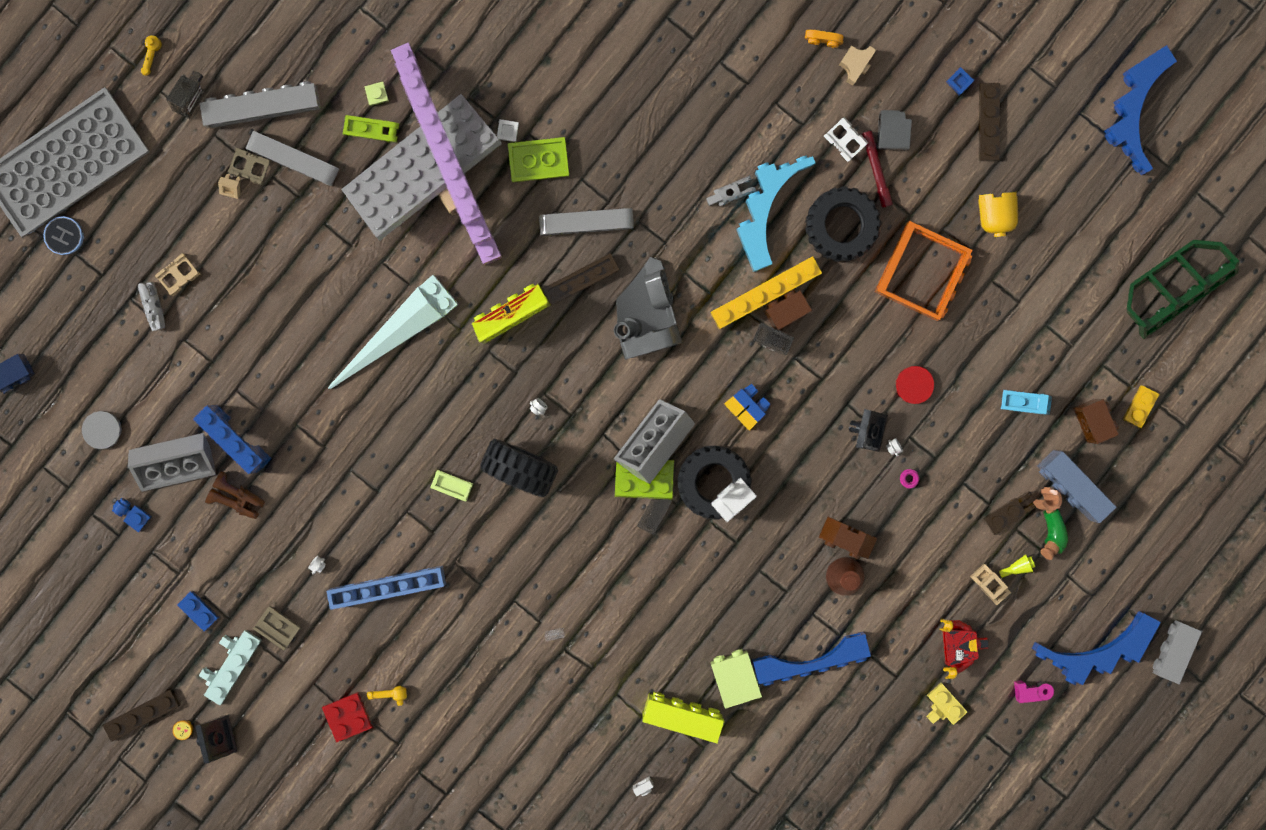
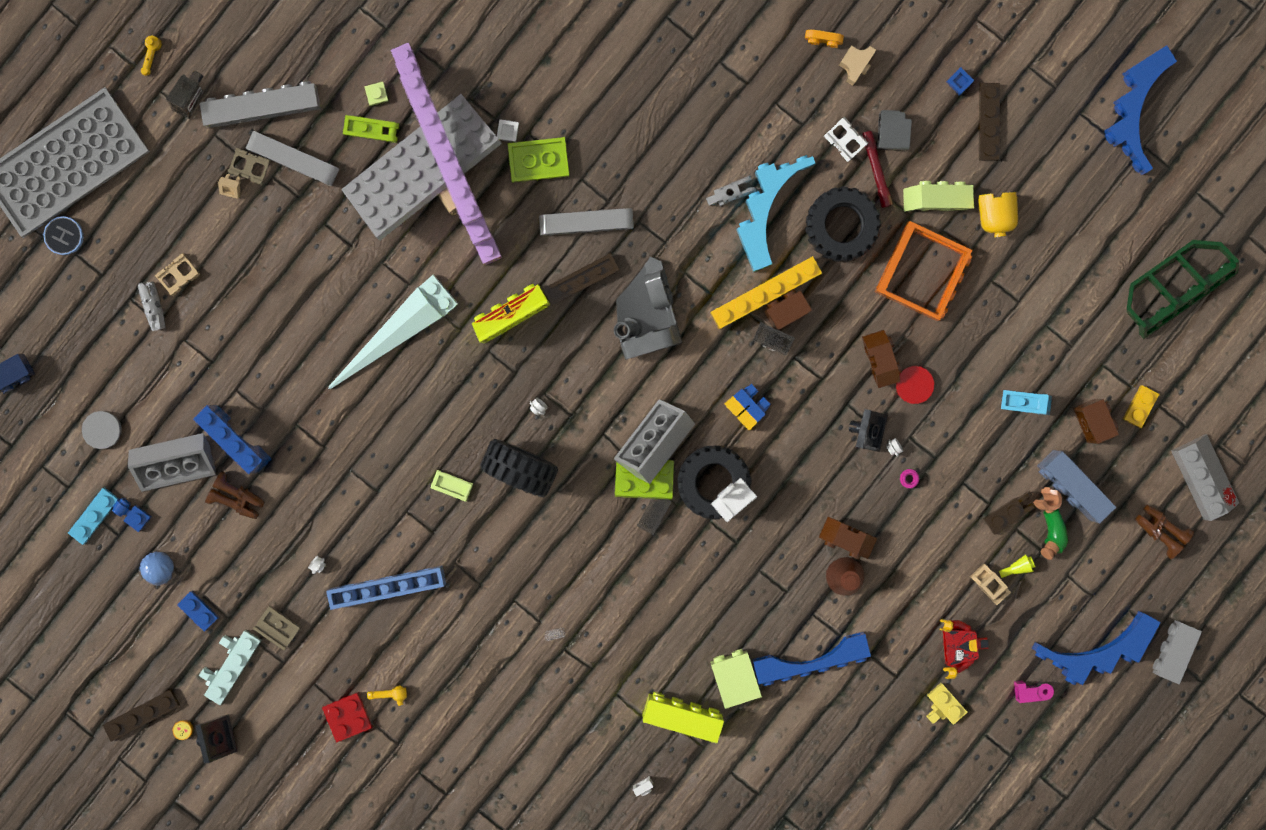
(93, 516): none -> medium azure plate
(157, 568): none -> medium blue hair
(882, 359): none -> reddish brown brick
(938, 196): none -> yellowish green wedge
(1154, 529): none -> reddish brown piece
(1205, 478): none -> light grey slope

